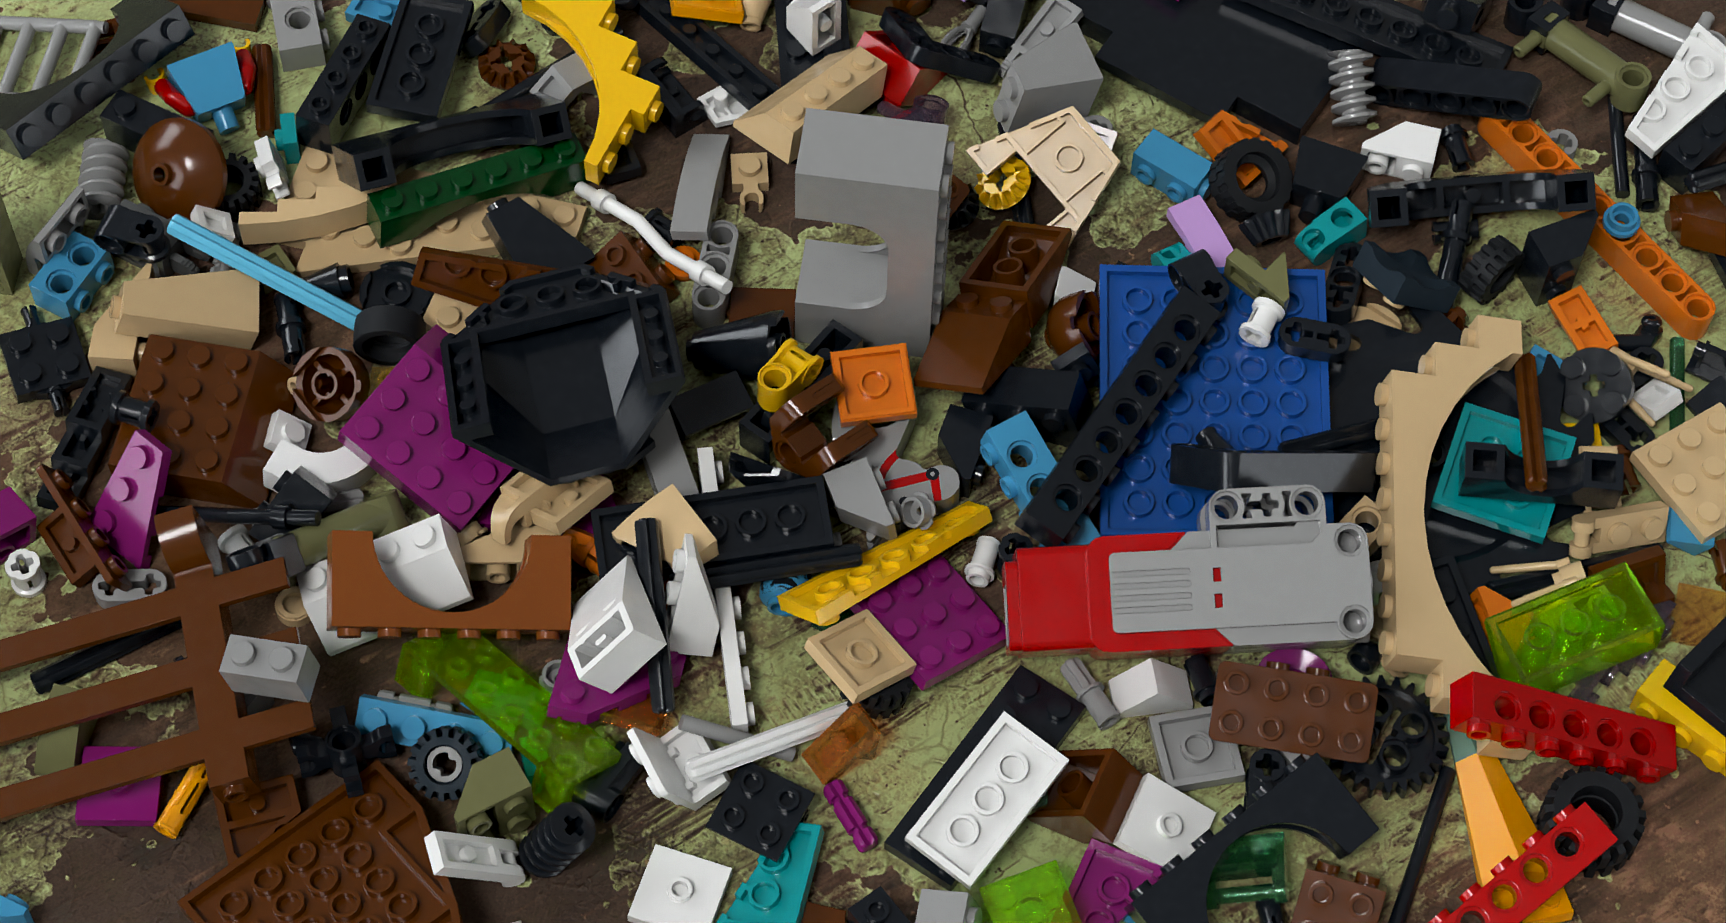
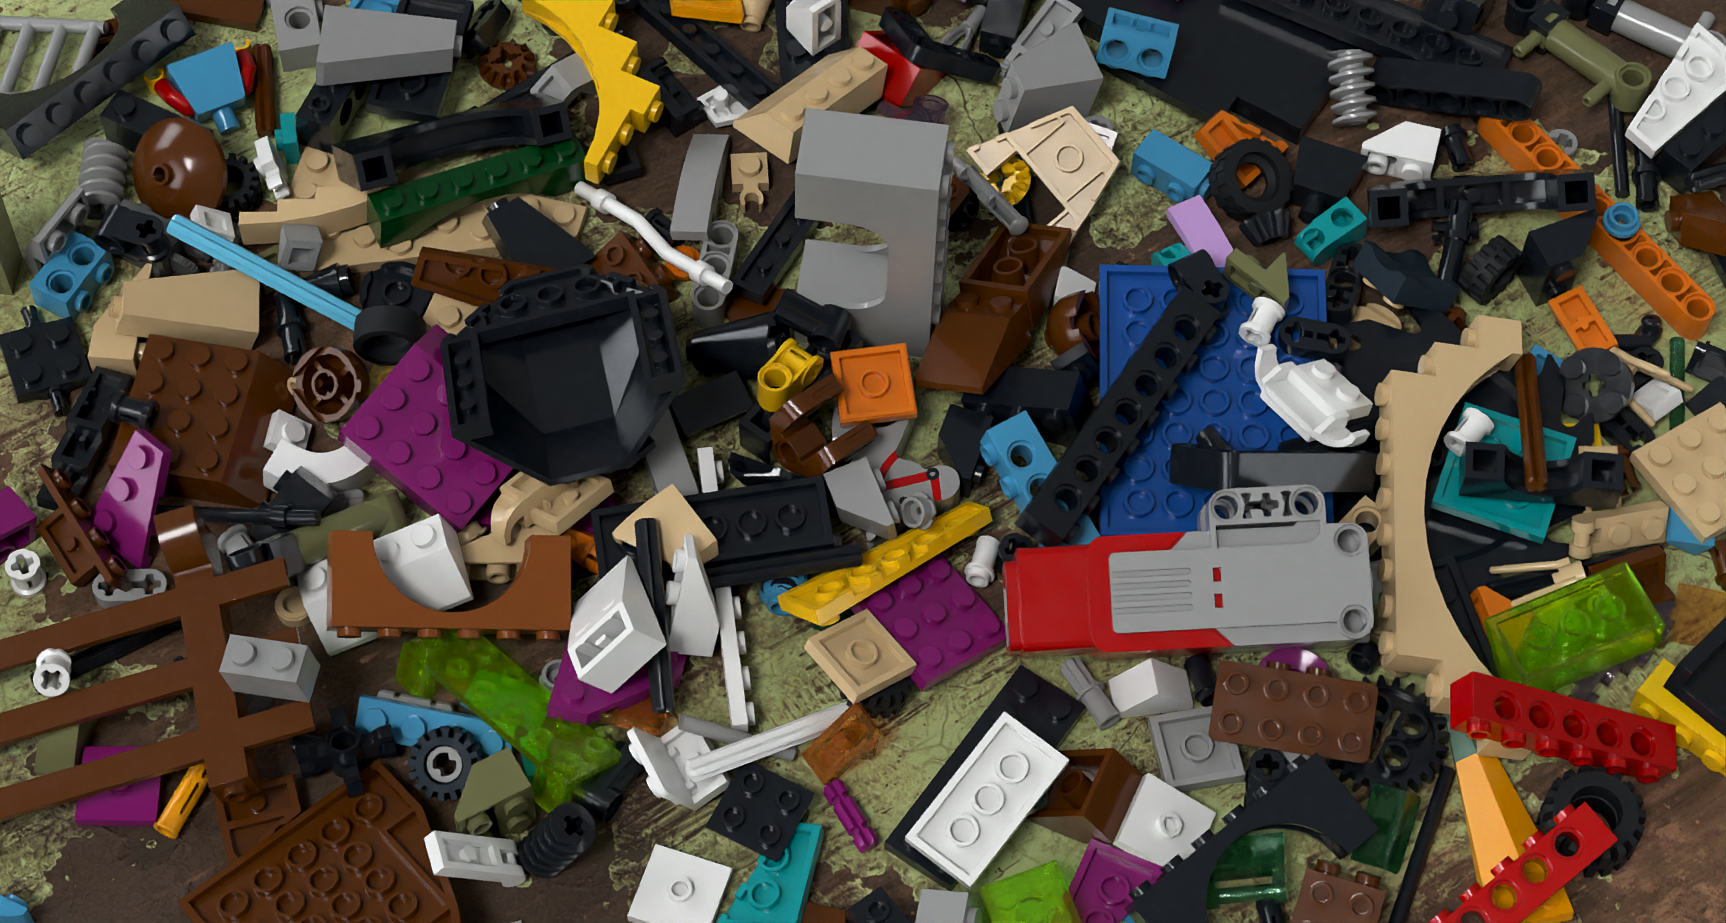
(52, 683): none -> white bush
(299, 247): none -> light grey slope
(383, 45): none -> light grey slope
(773, 254): none -> black plate
(822, 325): none -> black piece
(990, 197): none -> light grey piece
(1138, 36): none -> dark azure brick
(1312, 398): none -> white plate
(1395, 815): none -> clear green slope
(1472, 429): none -> white bush

